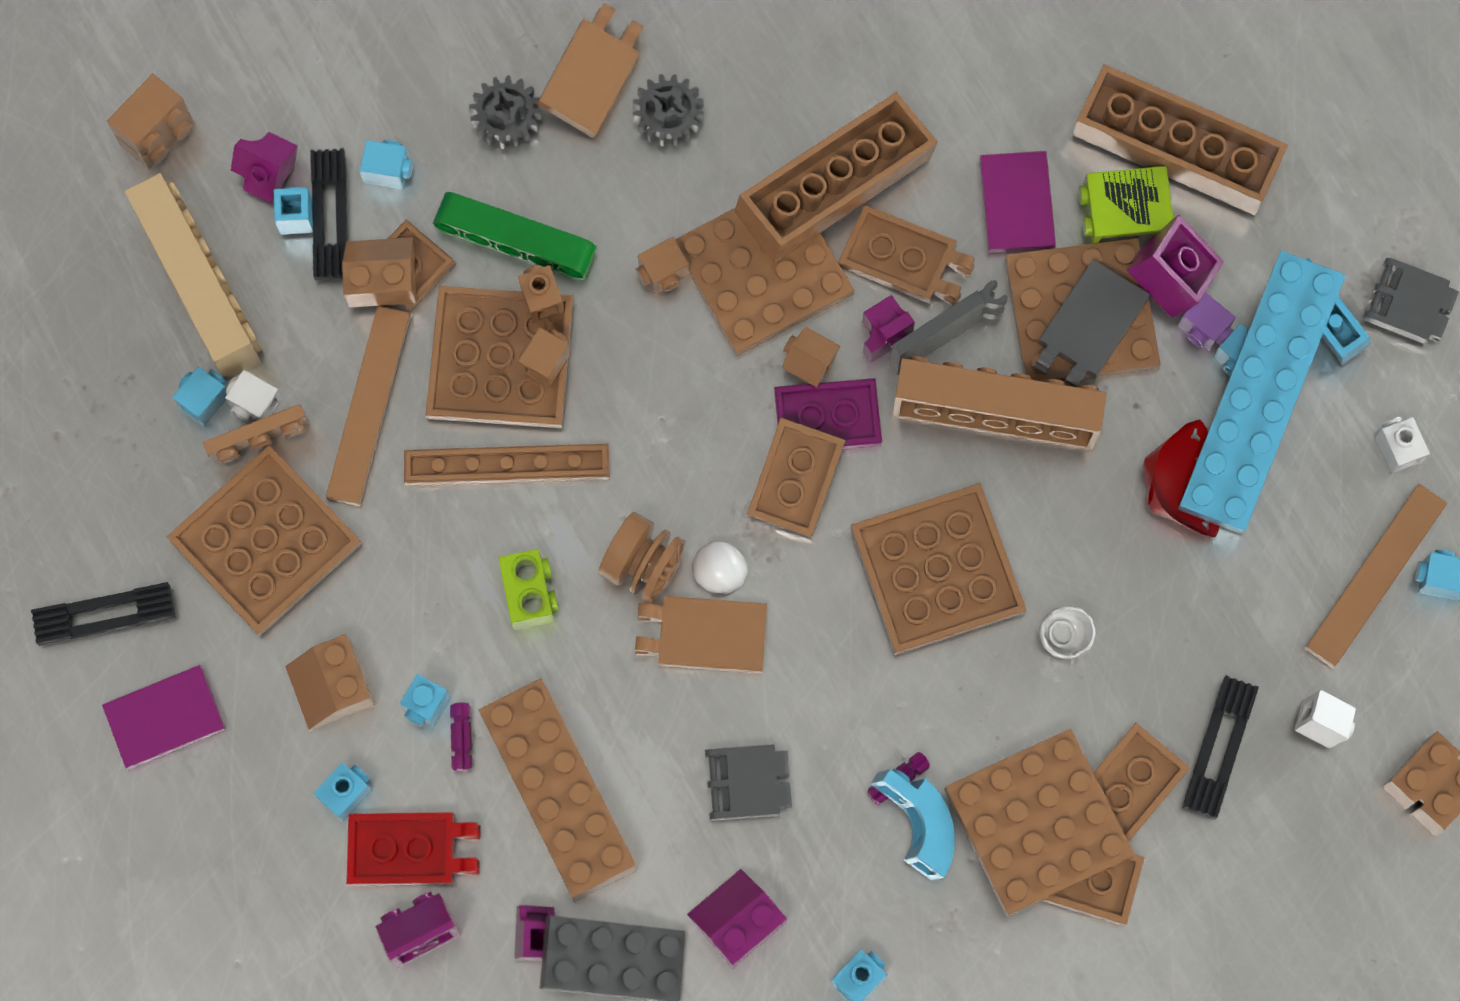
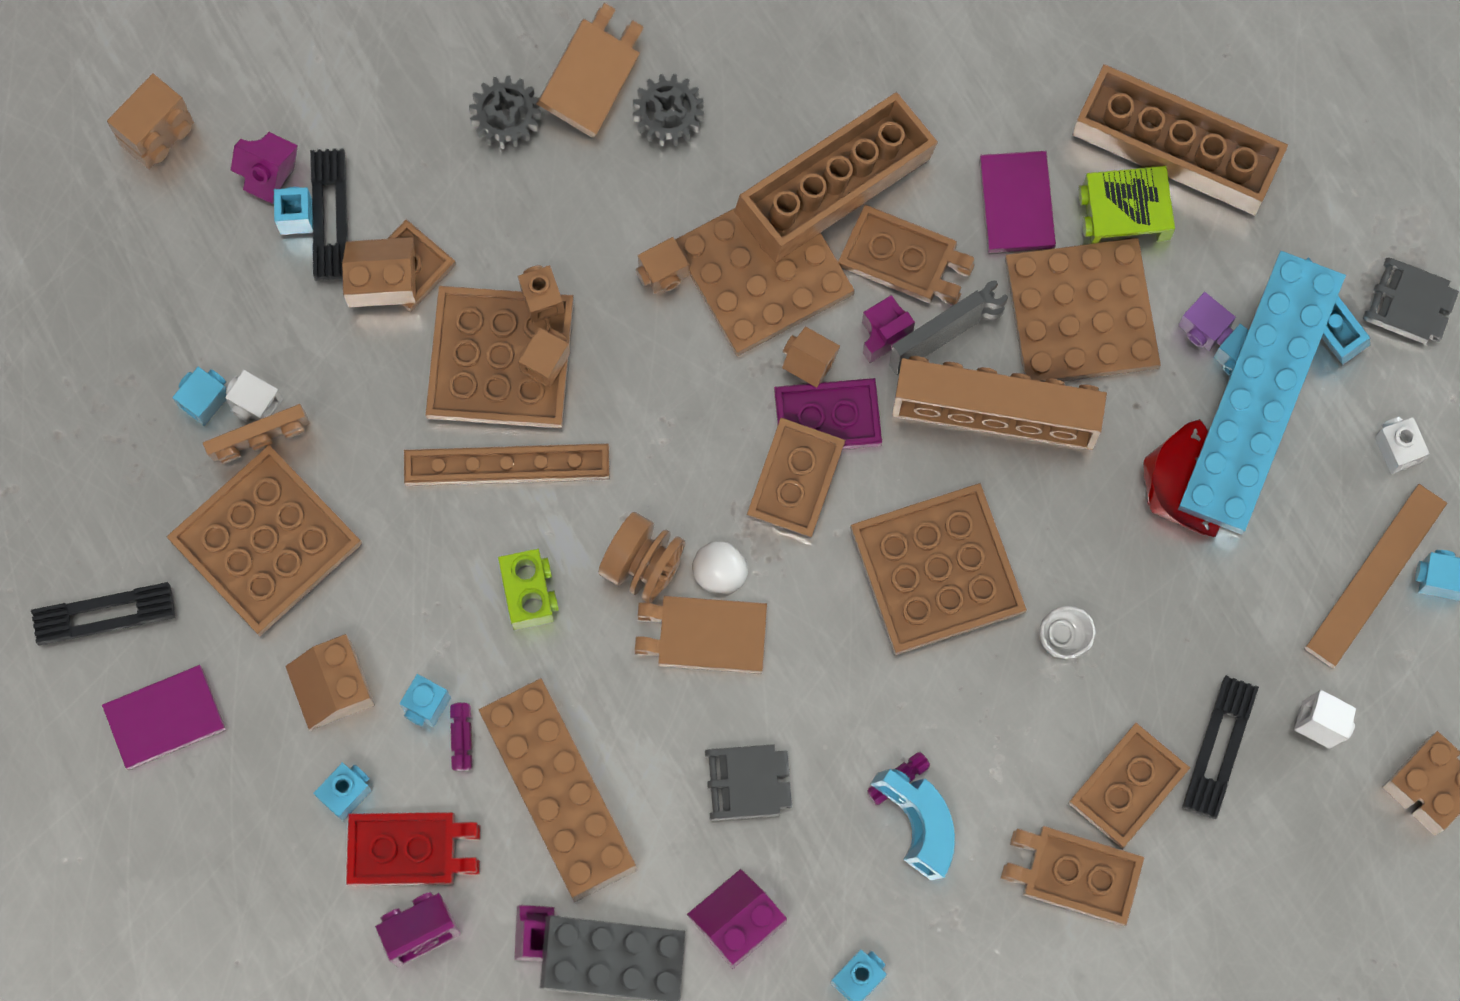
(195, 275): tan brick -> none
(368, 406): medium nougat tile -> none
(385, 164): medium azure brick -> none
(514, 235): green beam -> none
(1039, 822): medium nougat plate -> none
(1091, 323): dark grey tile -> none
(1176, 267): magenta slope -> none

